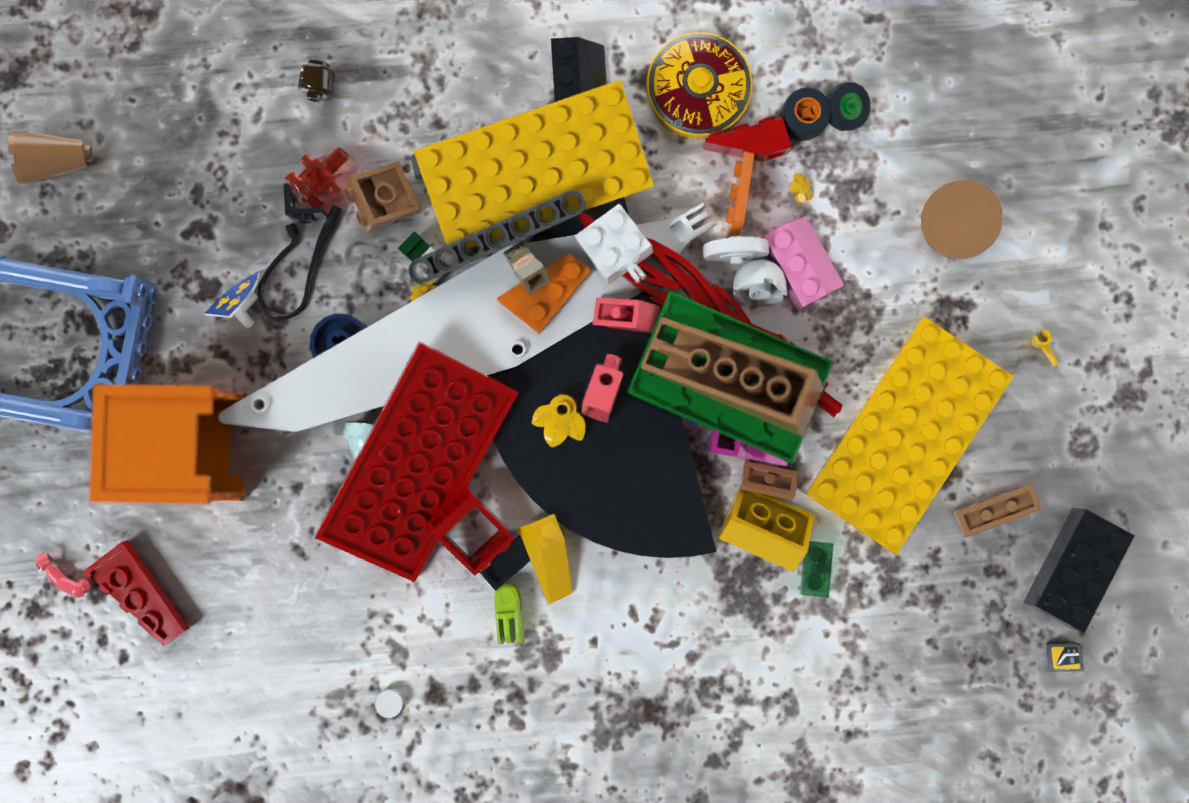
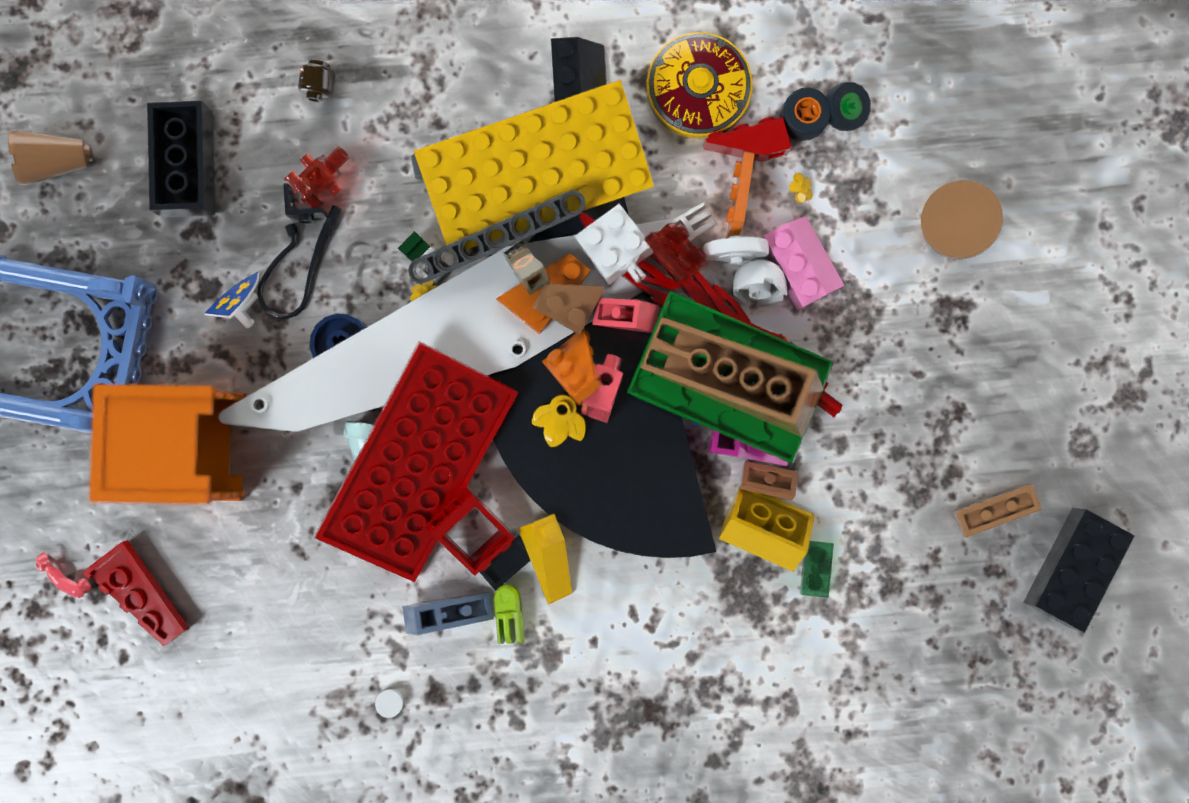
(180, 159): none -> black brick
(381, 196): medium nougat plate -> none
(447, 613): none -> sand blue slope
(568, 303): none -> medium nougat wing
(574, 366): none -> orange wing
(677, 251): none -> clear red slope
(909, 435): yellow plate -> none
(1045, 346): yellow hand -> none
(1064, 657): slope -> none

